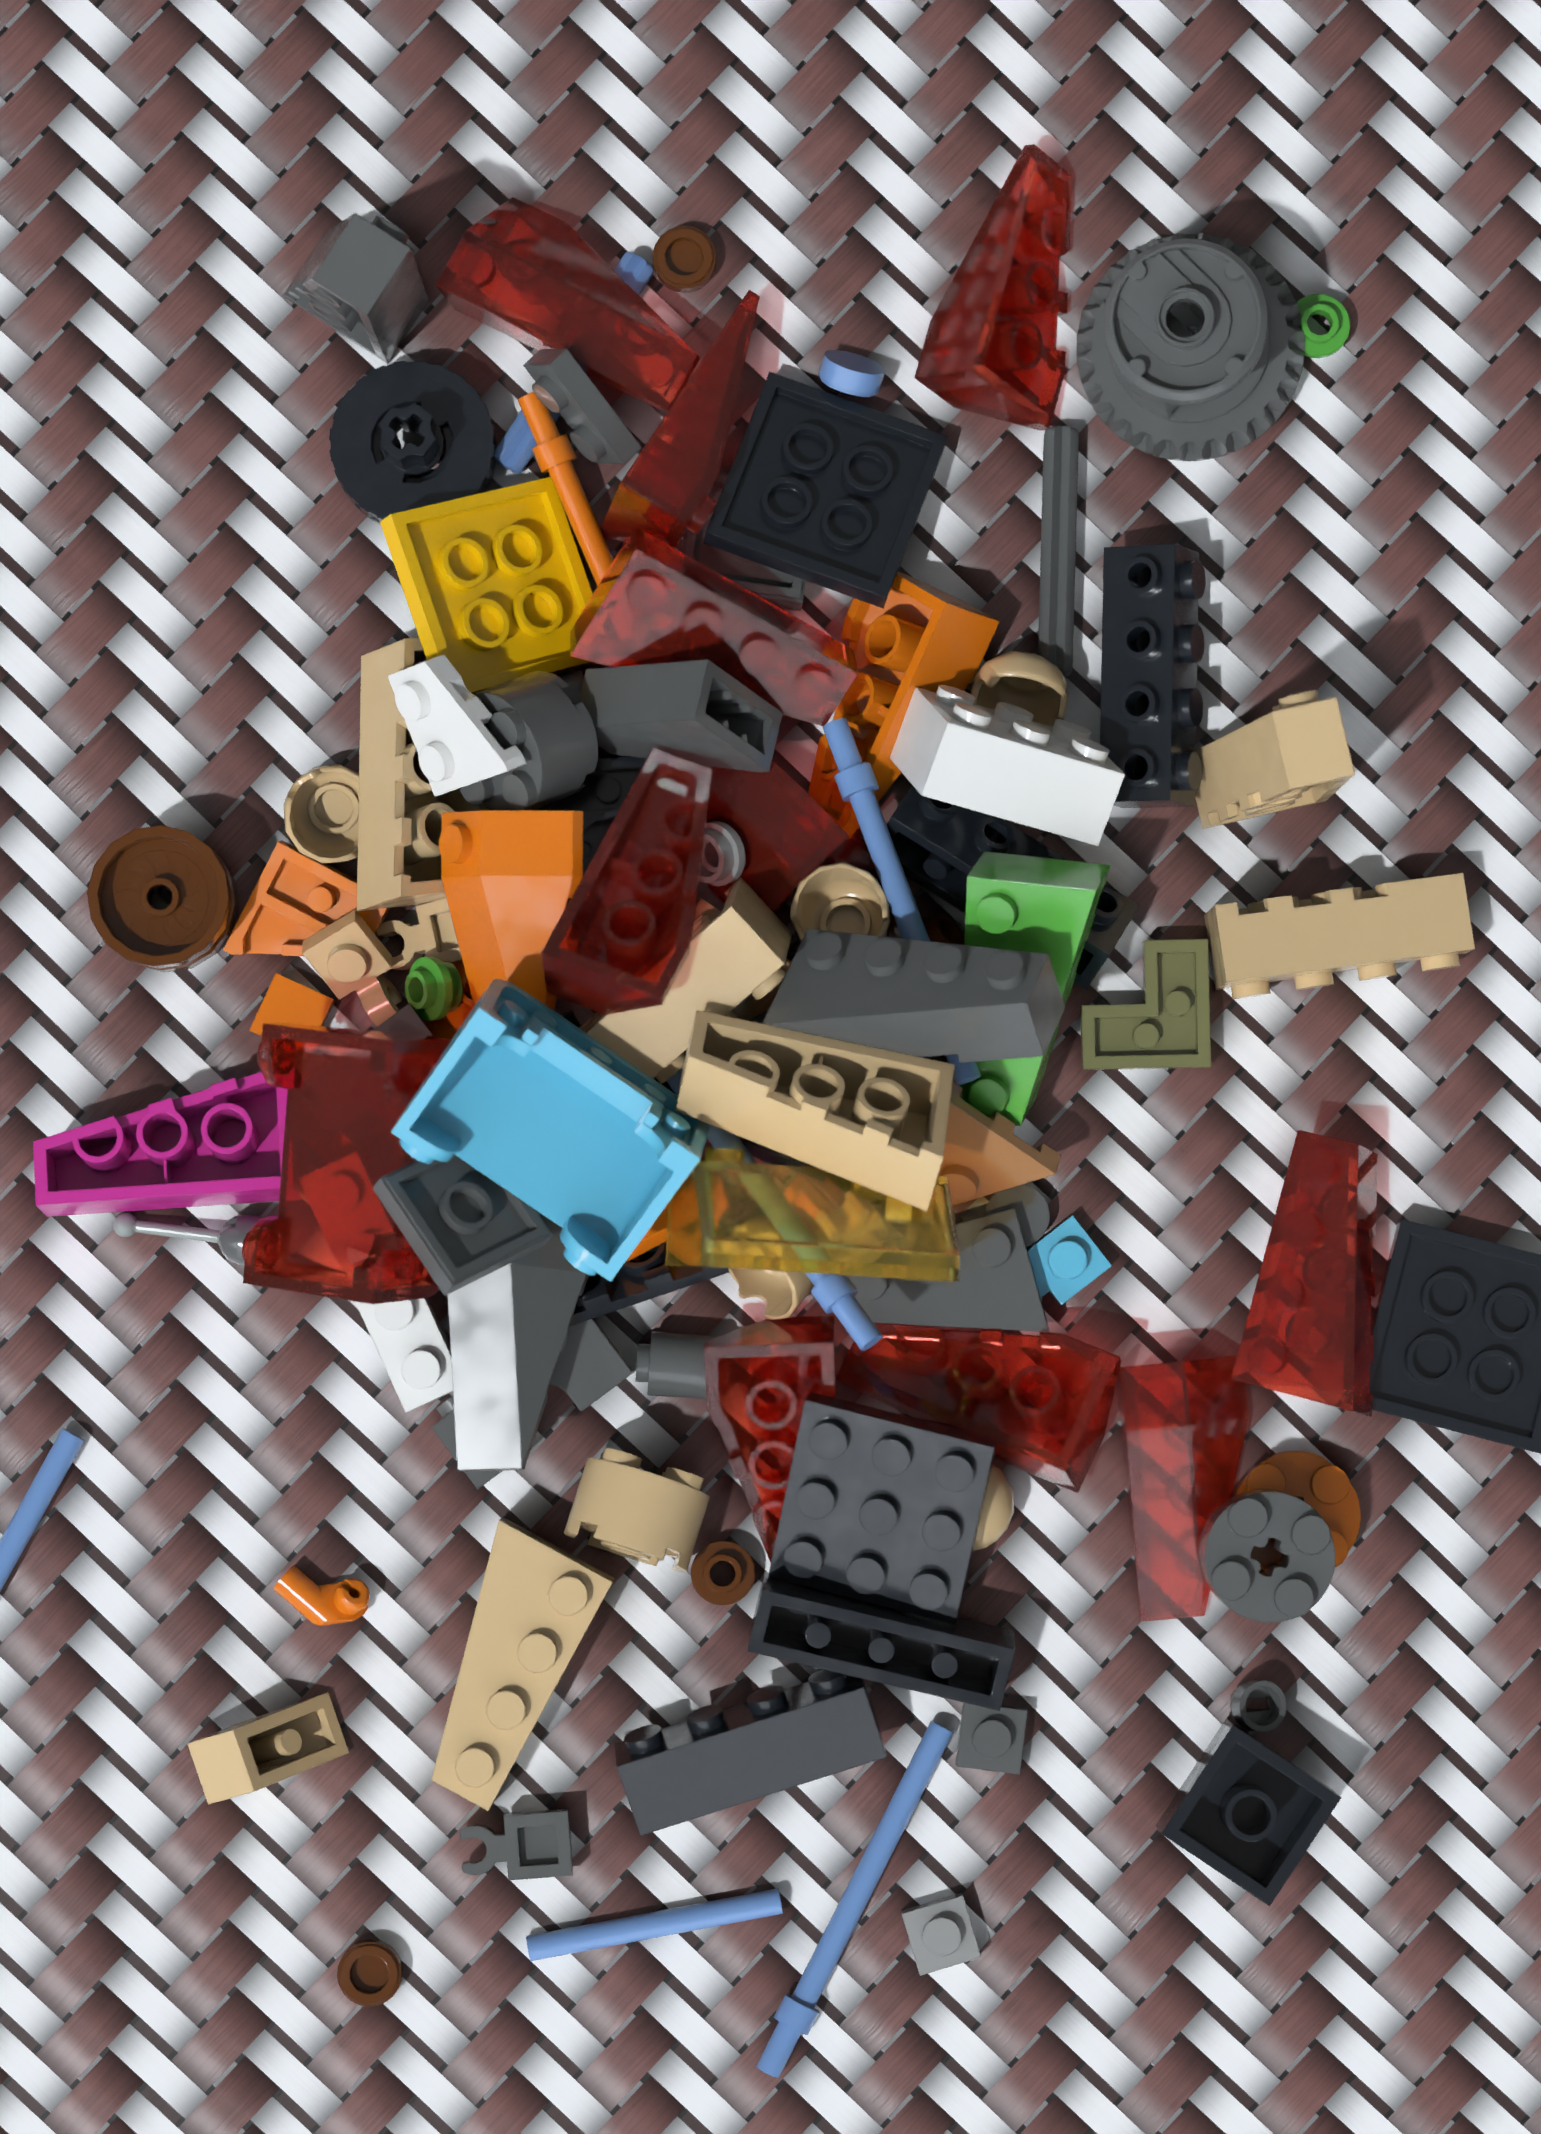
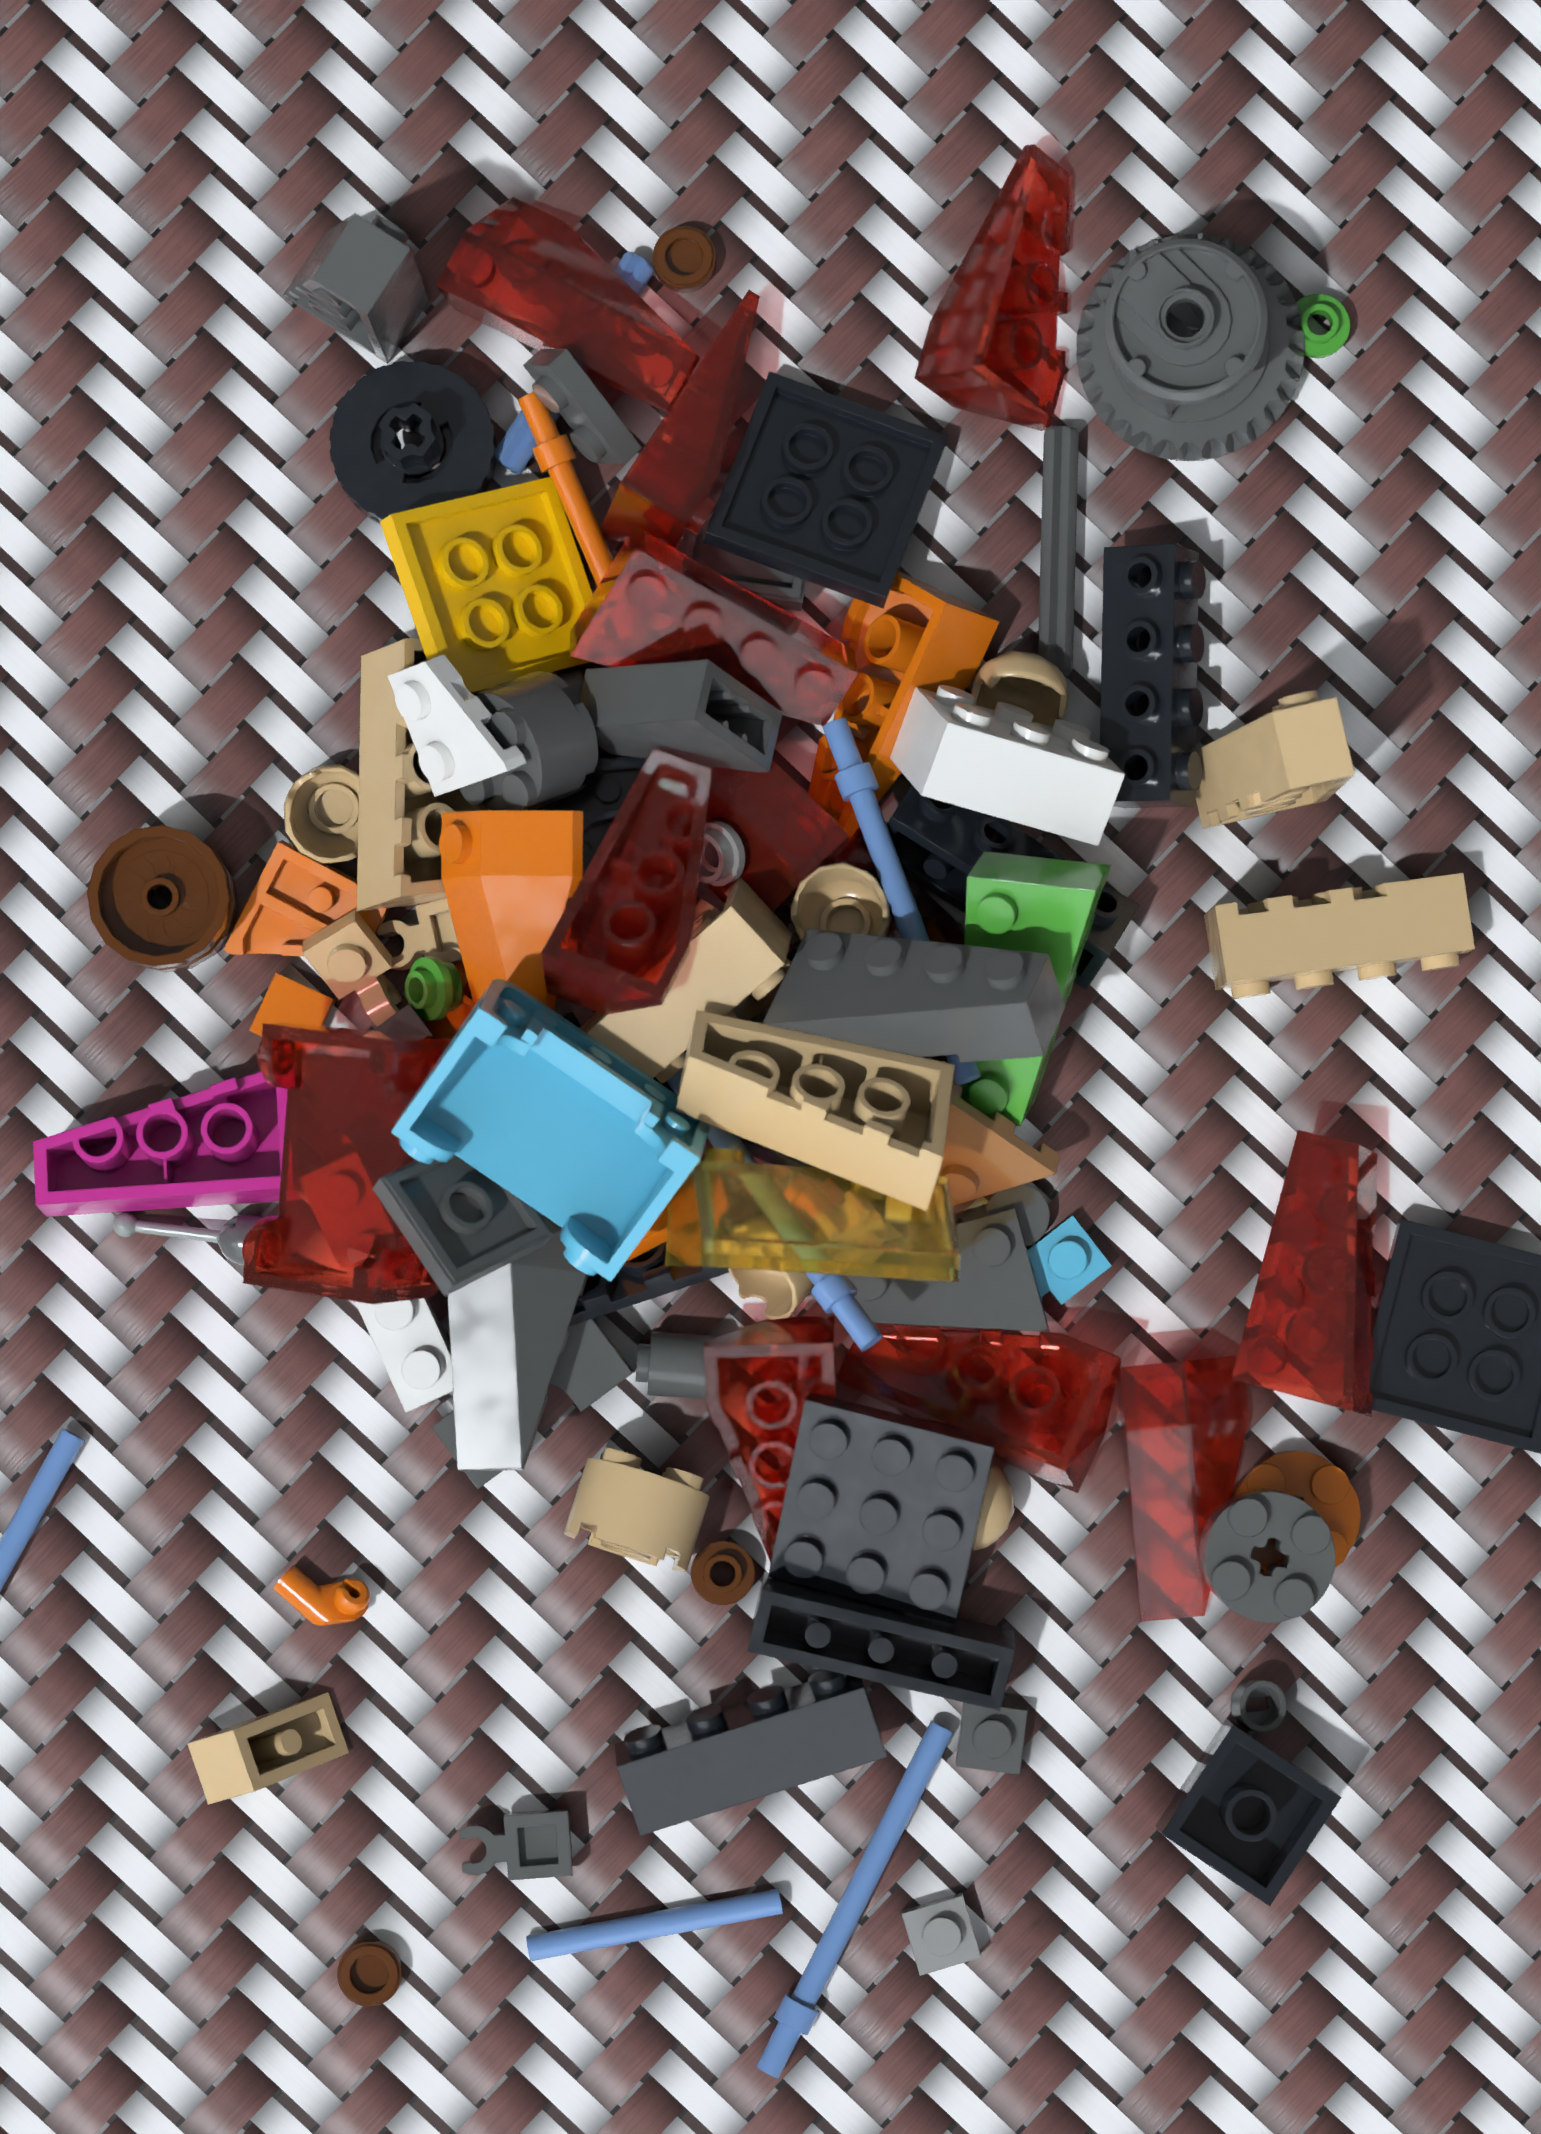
(519, 1644): tan wedge -> none
(851, 373): medium blue tile -> none
(1170, 1025): olive plate -> none

